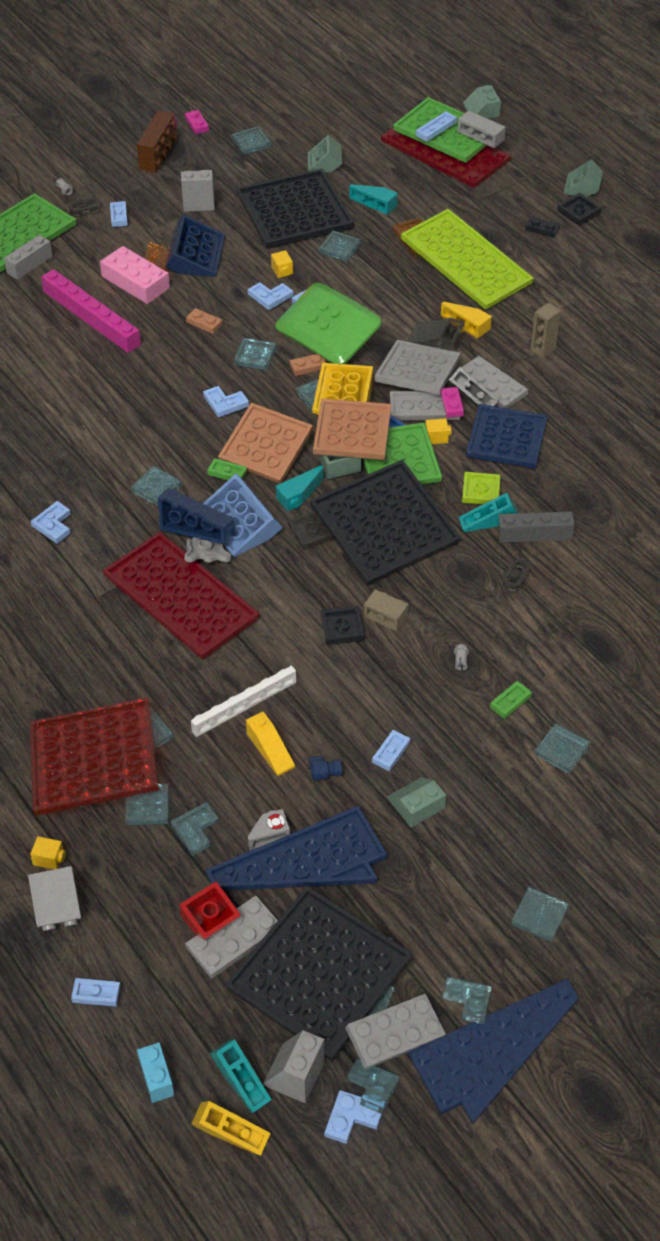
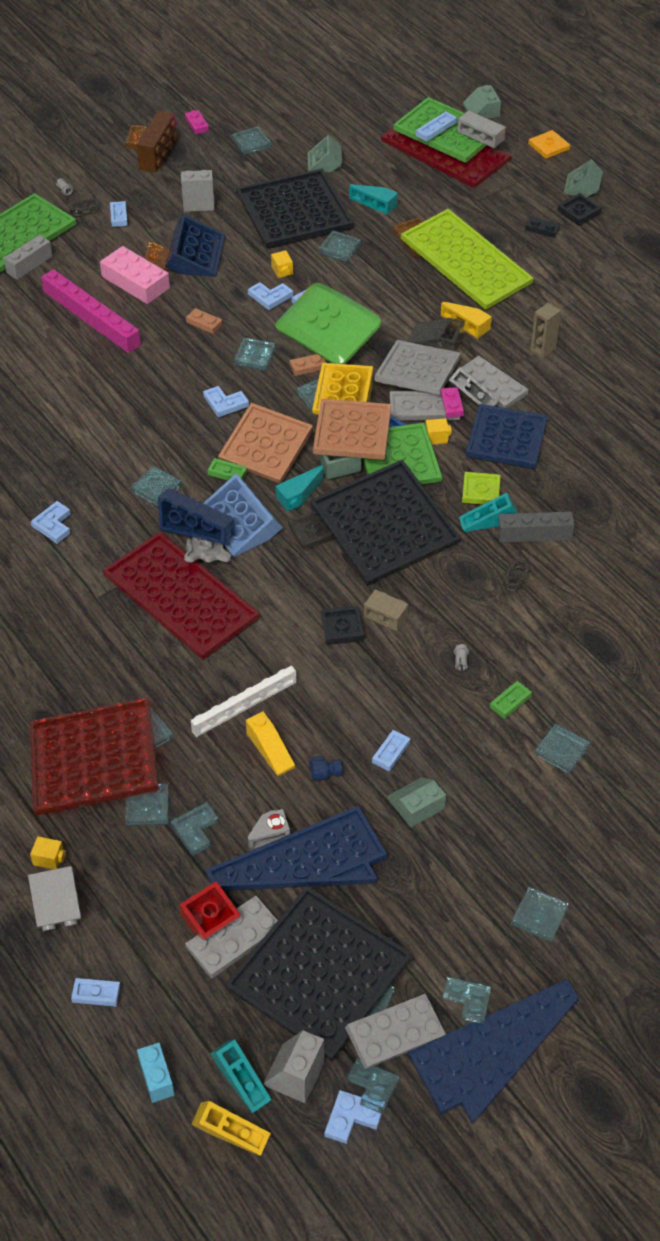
(134, 135): none -> clear orange plate
(549, 144): none -> light orange plate

